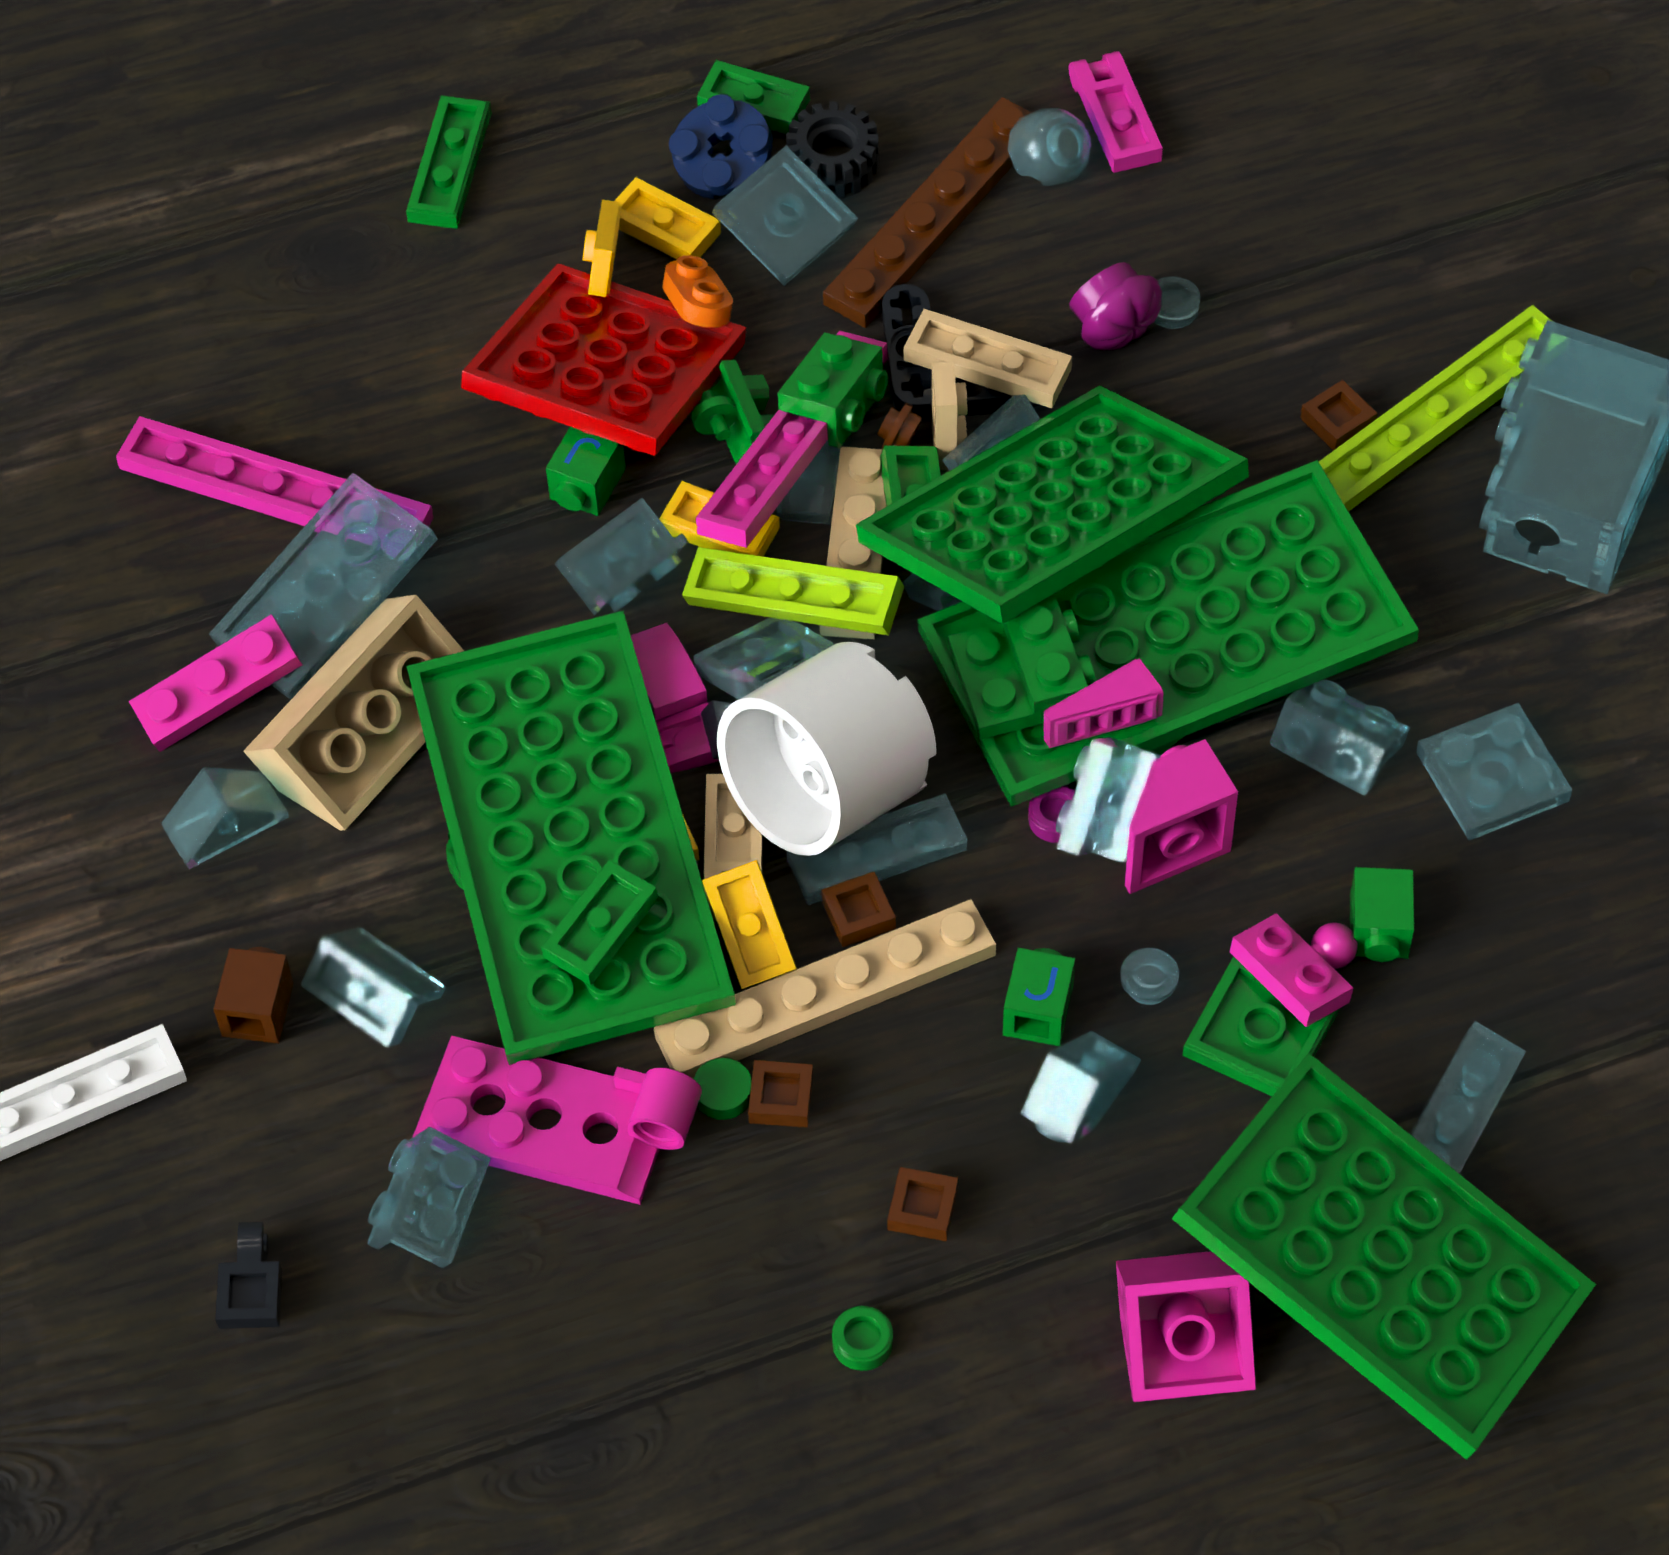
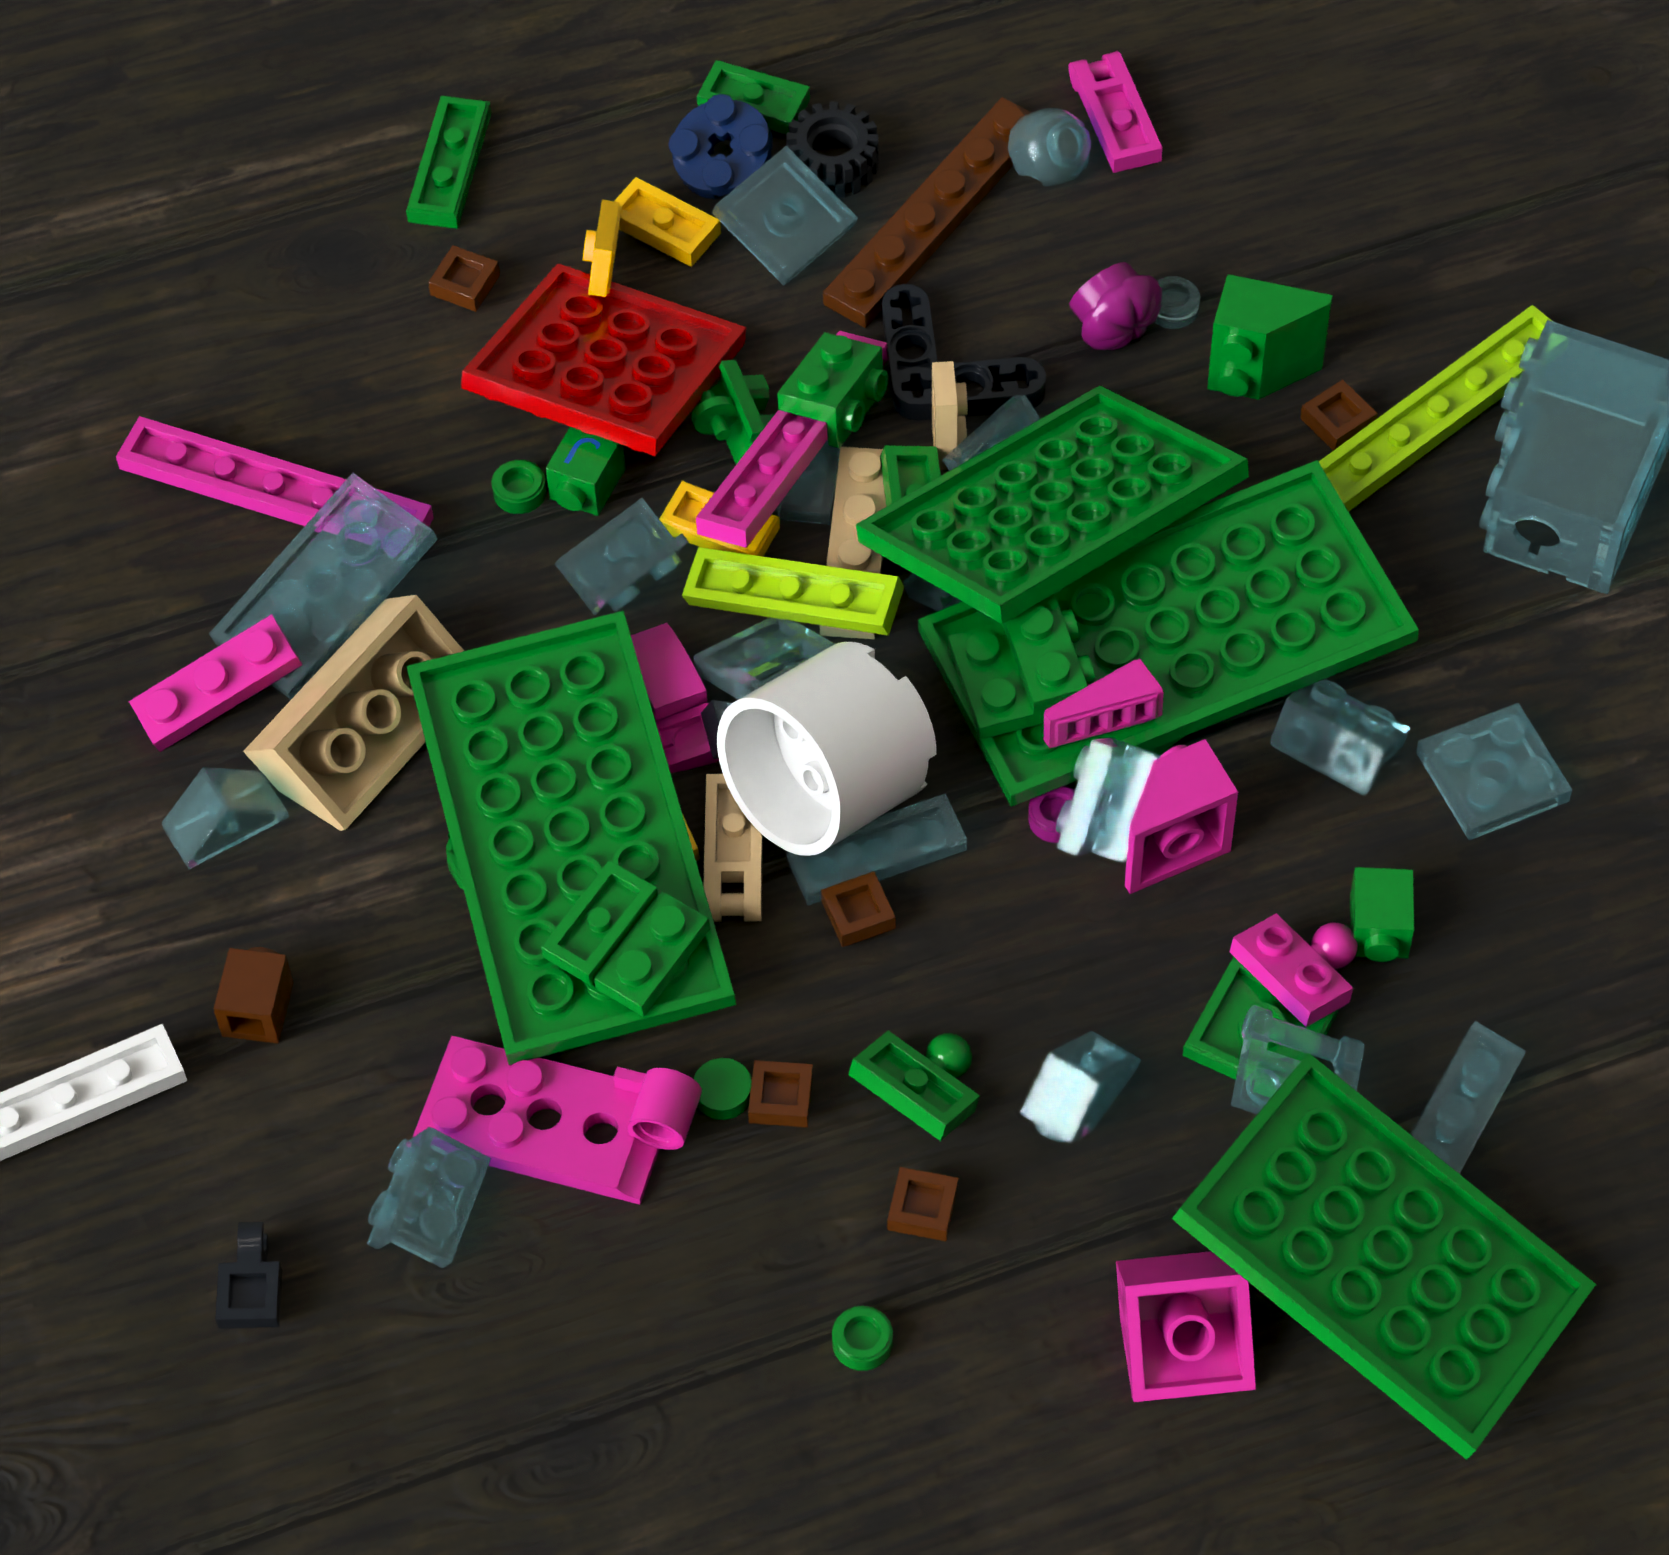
(369, 983): clear light blue panel -> none
(464, 278): none -> reddish brown plate
(519, 486): none -> green tile
(652, 953): none -> green plate
(697, 292): orange plate -> none
(749, 924): yellow plate -> none
(830, 989): tan plate -> none
(899, 426): reddish brown plate -> none
(919, 1084): none -> green plate
(989, 357): tan plate -> none
(1038, 996): green brick -> none
(1149, 975): clear light blue plate -> none
(1264, 1071): none -> clear light blue plate
(1266, 337): none -> green slope

